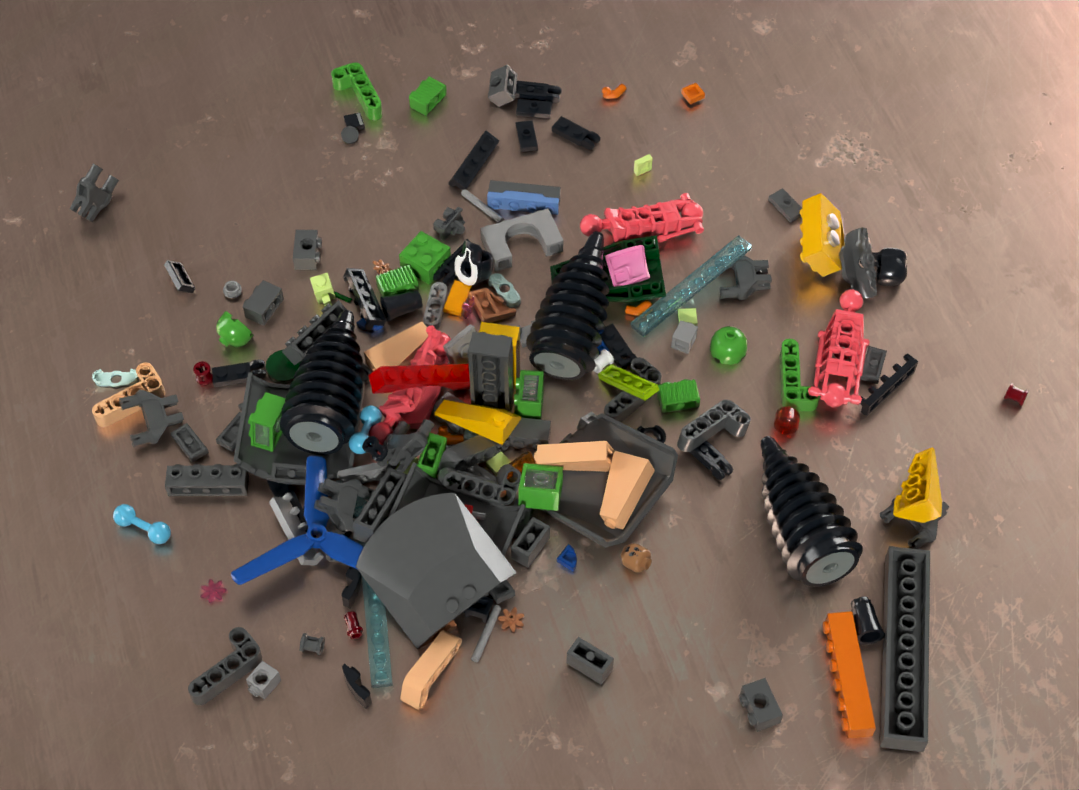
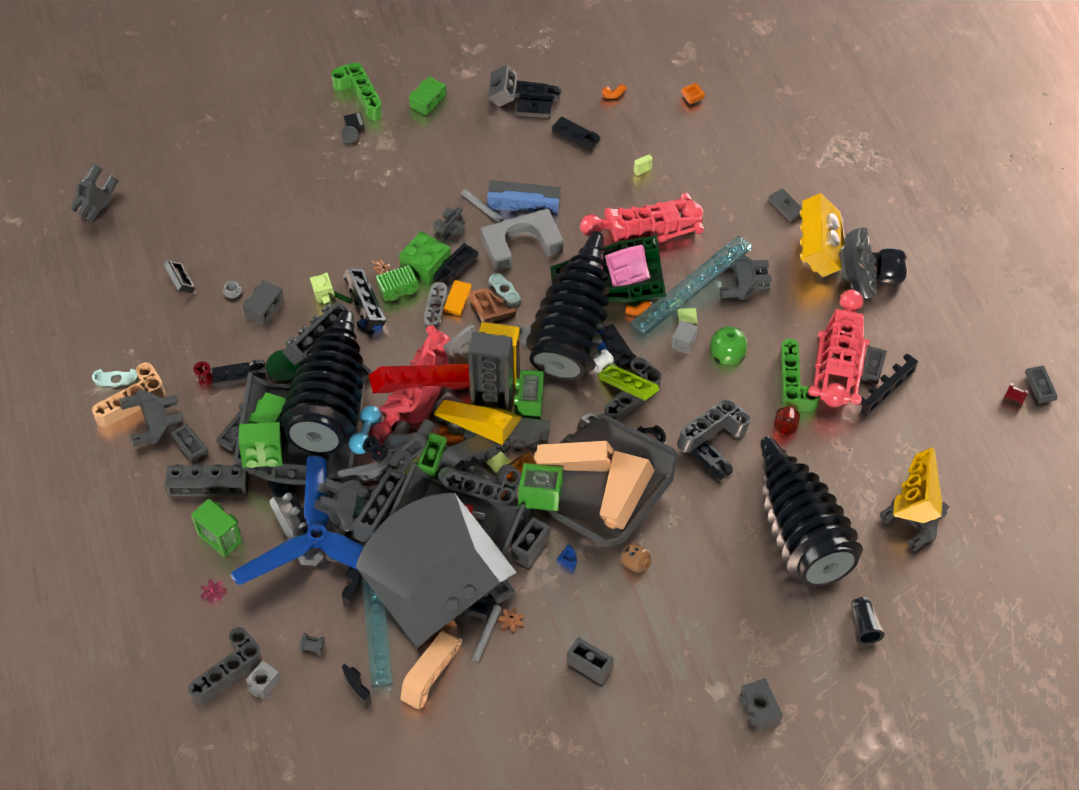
(125, 515): medium azure piece -> none
(217, 527): none -> bright green piece
(232, 331): bright green cylinder -> none
(260, 445): none -> bright green piece
(306, 250): dark grey brick -> none
(354, 629): dark red pin -> none
(398, 349): light nougat slope -> none
(400, 304): black plant -> none
(468, 307): clear pink plant -> none
(473, 264): black piece -> none
(474, 161): black hinge -> none
(526, 136): black plate -> none
(678, 395): bright green brick -> none
(849, 675): orange brick -> none
(905, 650): dark grey brick -> none
(1041, 384): none -> dark grey plate

